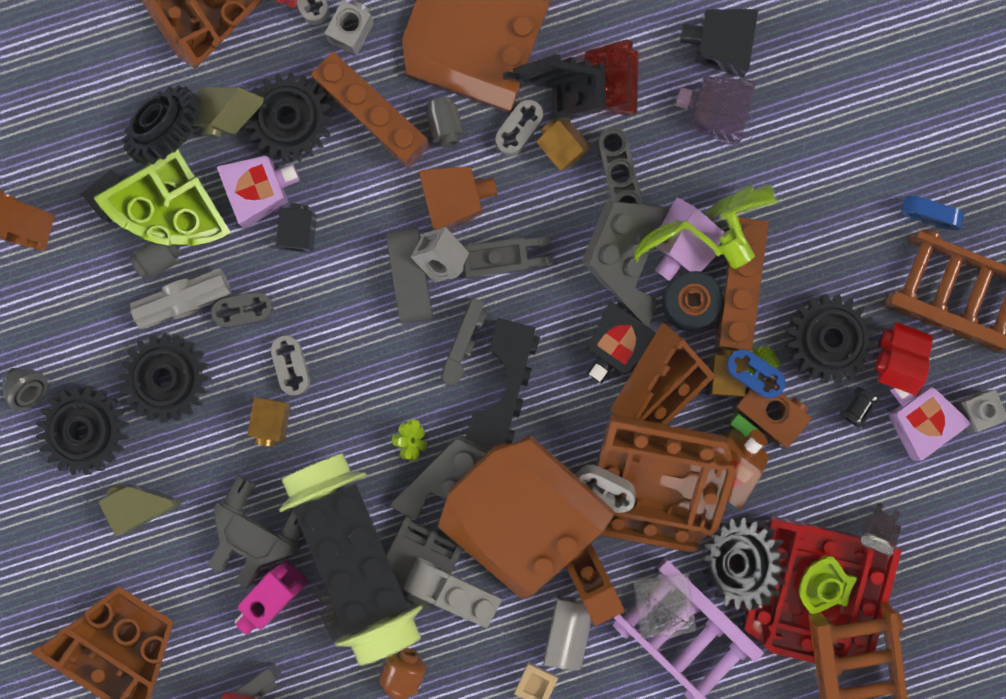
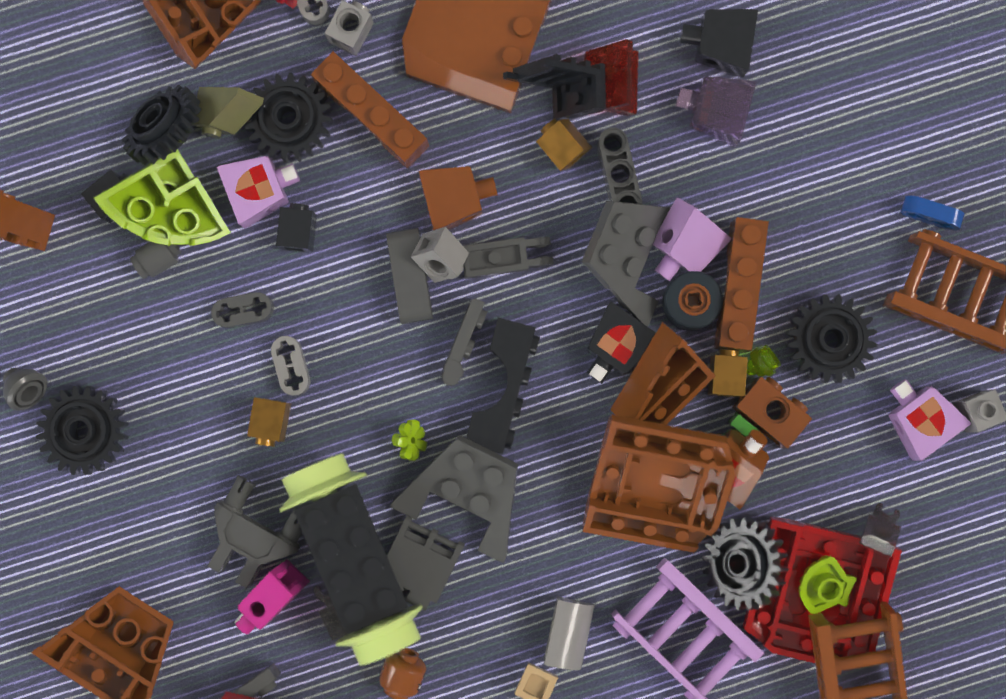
(134, 506): olive slope -> none
(145, 373): black gear -> none
(180, 299): light grey piece -> none
(444, 121): dark grey brick -> none
(451, 593): light grey plate -> none
(523, 515): dark orange wedge -> none
(525, 132): light grey beam -> none
(594, 586): dark orange brick -> none
(608, 486): light grey beam -> none
(664, 605): clear piece -> none
(732, 242): lime plant -> none
(759, 367): blue beam -> none
(860, 407): black bush -> none
(904, 358): red brick -> none

